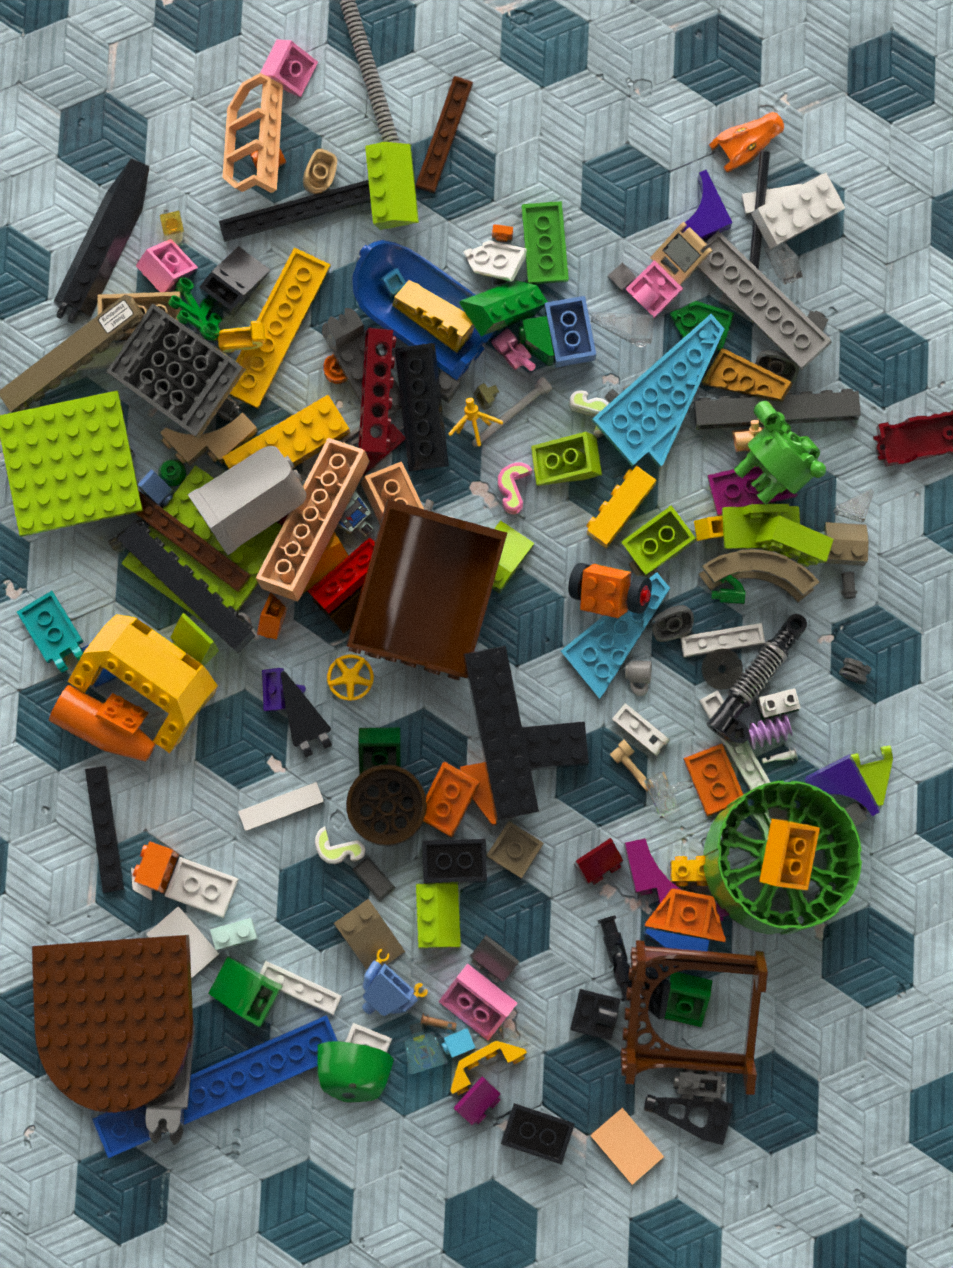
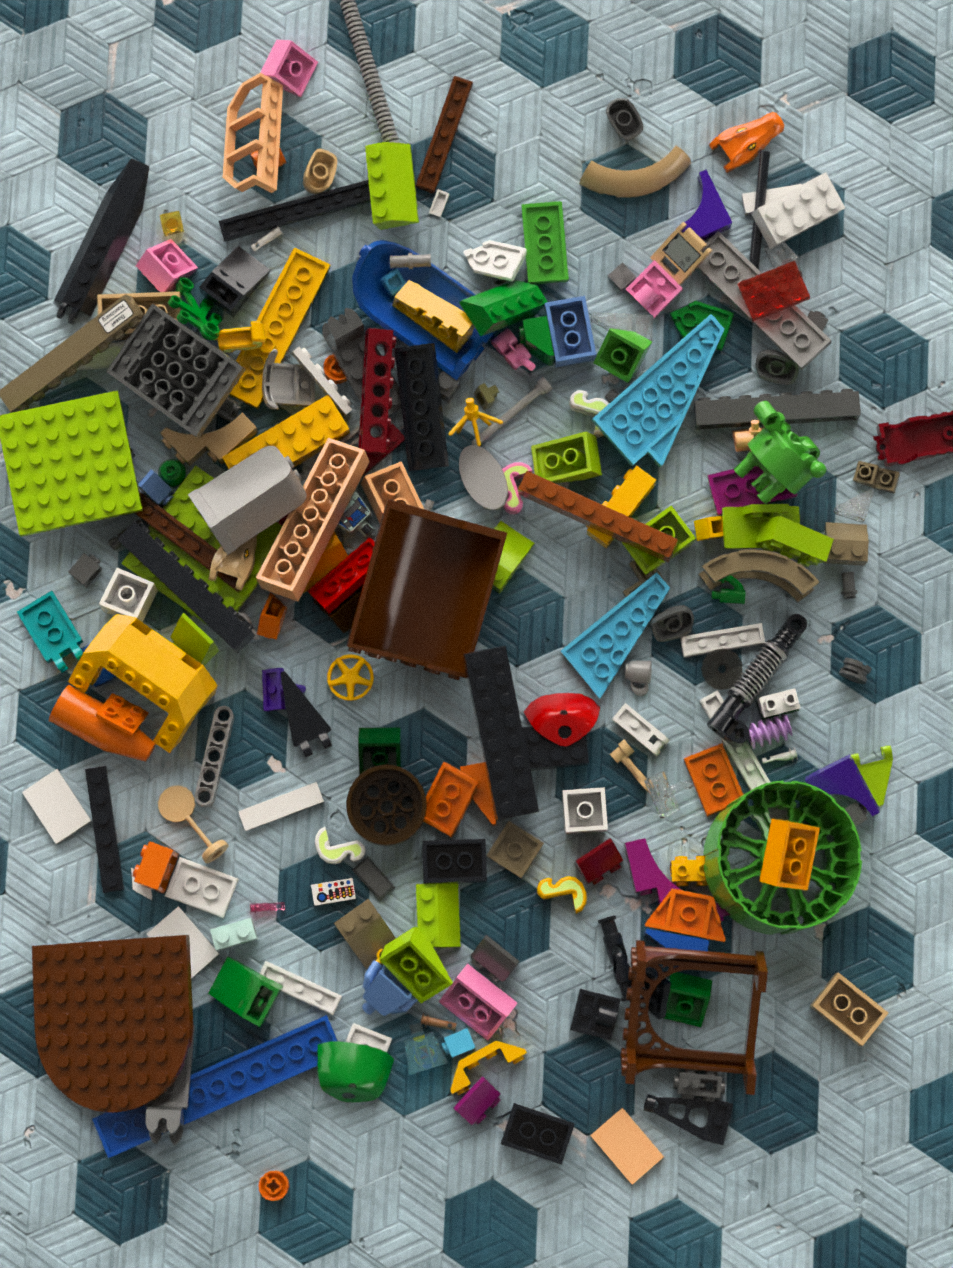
(56, 806): none -> white tile
(85, 569): none -> dark grey brick
(128, 595): none -> white brick
(176, 806): none -> tan piece
(216, 767): none -> light grey beam
(236, 564): none -> tan animal
(259, 907): none -> clear pink piece
(267, 238): none -> white piece
(273, 1185): none -> orange wheel
(286, 384): none -> light grey piece
(316, 373): none -> white plate
(333, 891): none -> tile
(410, 261): none -> light grey pin
(416, 964): none -> lime slope
(439, 203): none -> white piece
(483, 477): none -> light grey shield
(502, 233): orange plate -> none
(546, 716): none -> red piece
(564, 886): none -> animal
(584, 810): none -> white brick
(597, 516): none -> dark orange brick
(608, 590): orange brick -> none
(622, 353): none -> bright green slope
(624, 118): none -> dark grey piece
(636, 182): none -> tan brick
(742, 376): pearl gold wing -> none
(773, 291): none -> clear red plate
(849, 1009): none -> tan brick
(876, 477): none -> dark tan slope

